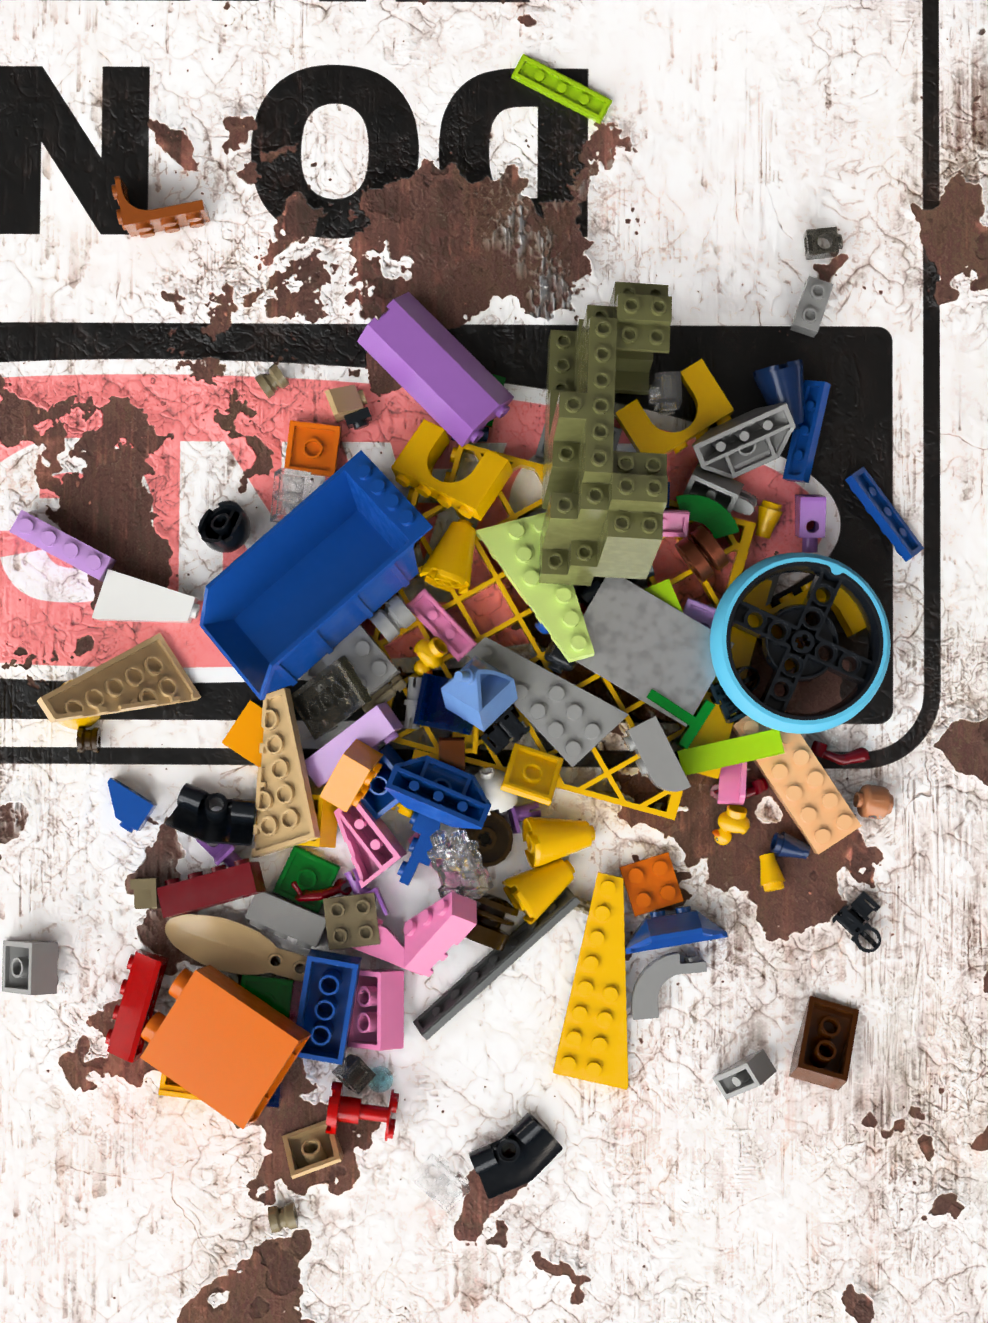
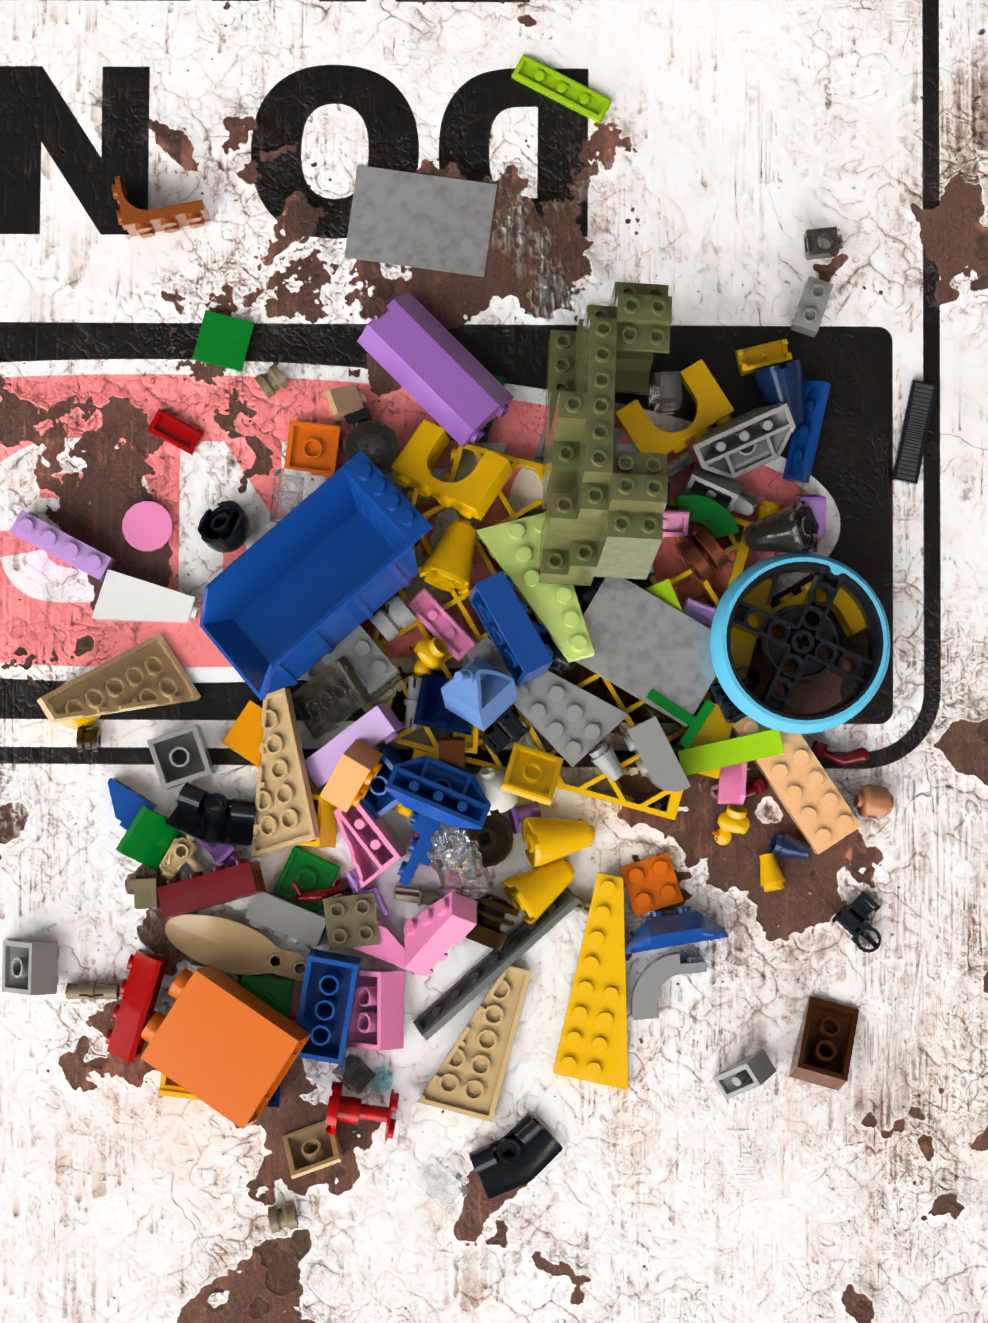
(92, 991): none -> dark tan pin
(147, 526): none -> bright pink tile
(147, 838): none -> green tile
(175, 432): none -> red tile
(178, 854): none -> tan piece
(181, 757): none -> light grey brick
(223, 341): none -> green tile
(382, 436): none -> clear smoke wheel
(416, 895): none -> dark tan axle
(420, 221): none -> flat silver sticker
(477, 1063): none -> tan wing
(511, 628): none -> blue brick
(607, 761): none -> light grey cone
(676, 465): none -> light grey axle
(762, 356): none -> yellow hinge
(783, 531): none -> clear smoke cone
(884, 514): blue plate -> none
(914, 432): none -> tile

